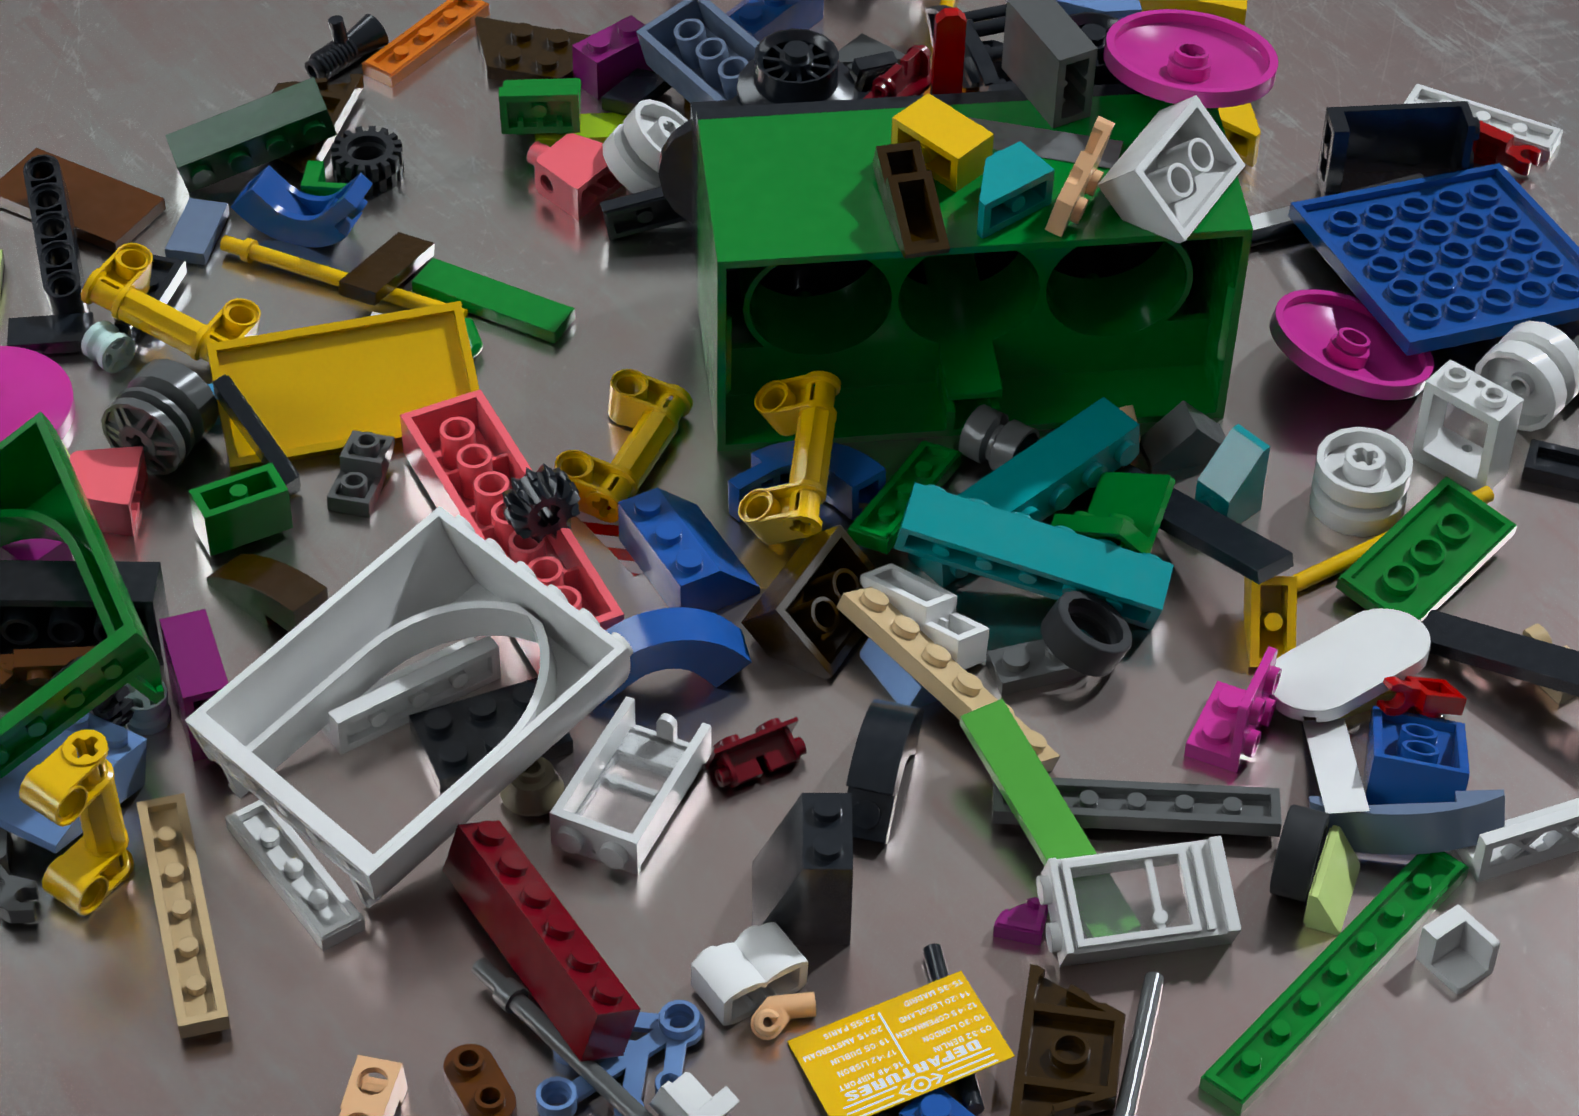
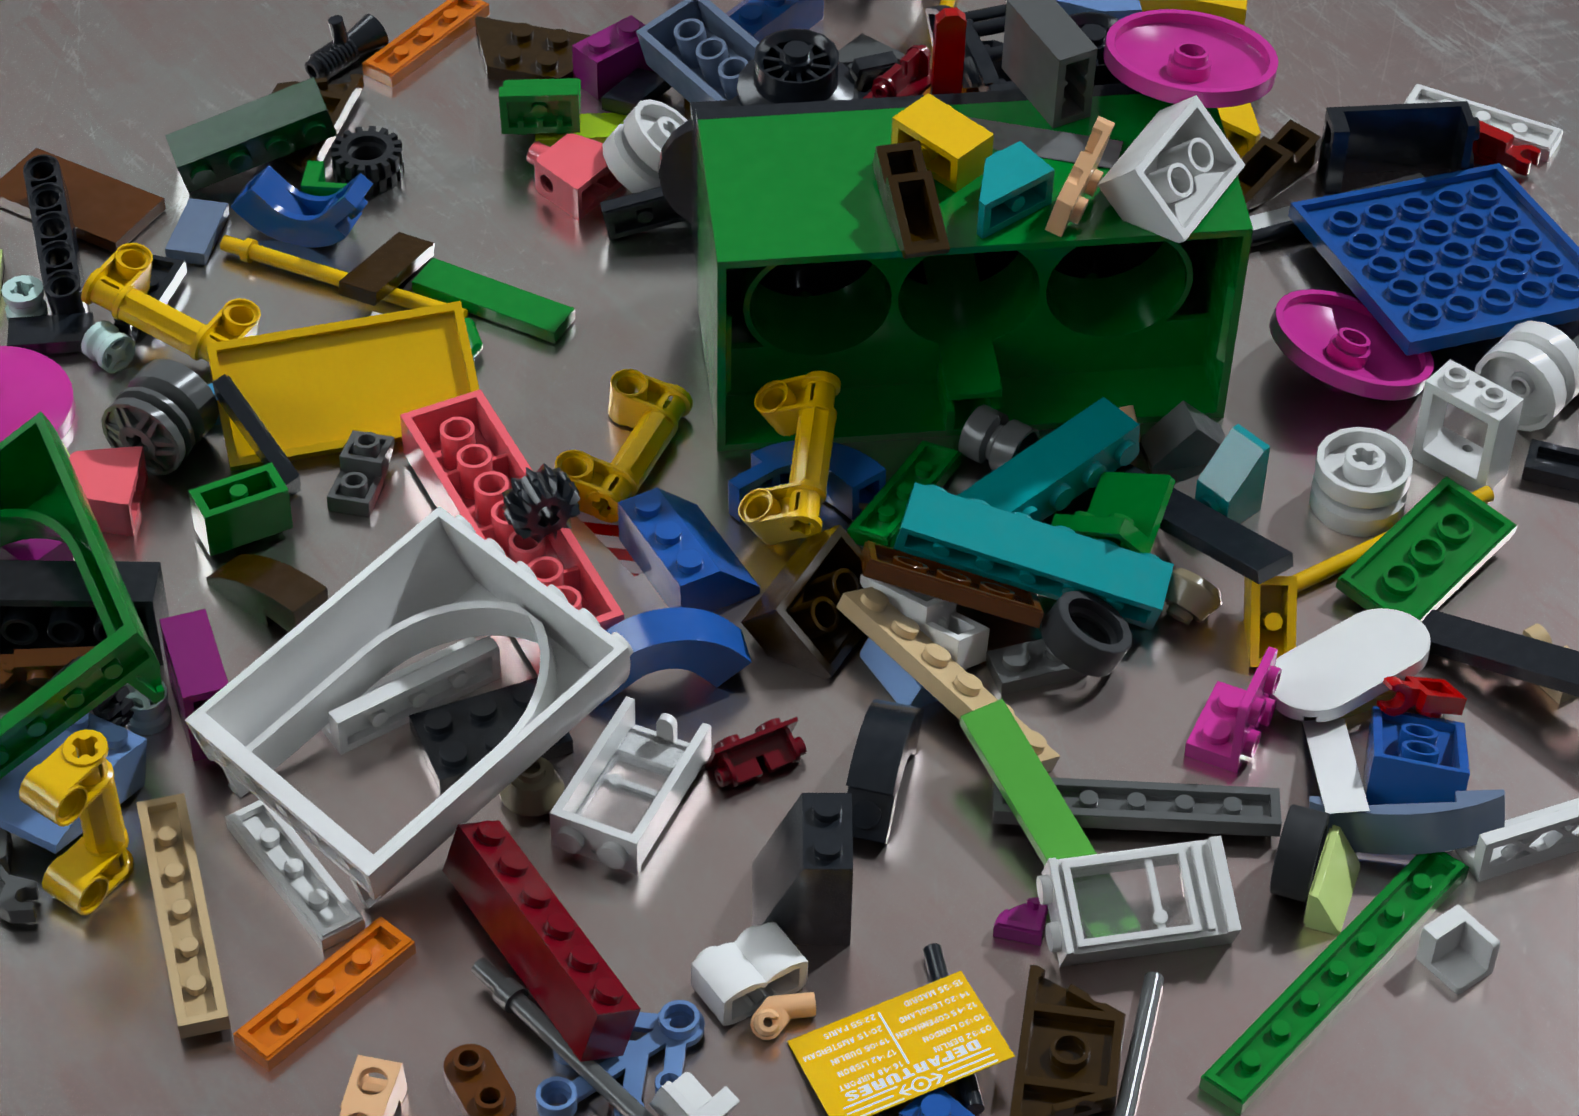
(24, 297): none -> light aqua wheel
(324, 993): none -> orange tile
(950, 584): none -> reddish brown tile
(1191, 597): none -> dark tan cone
(1278, 163): none -> dark brown slope

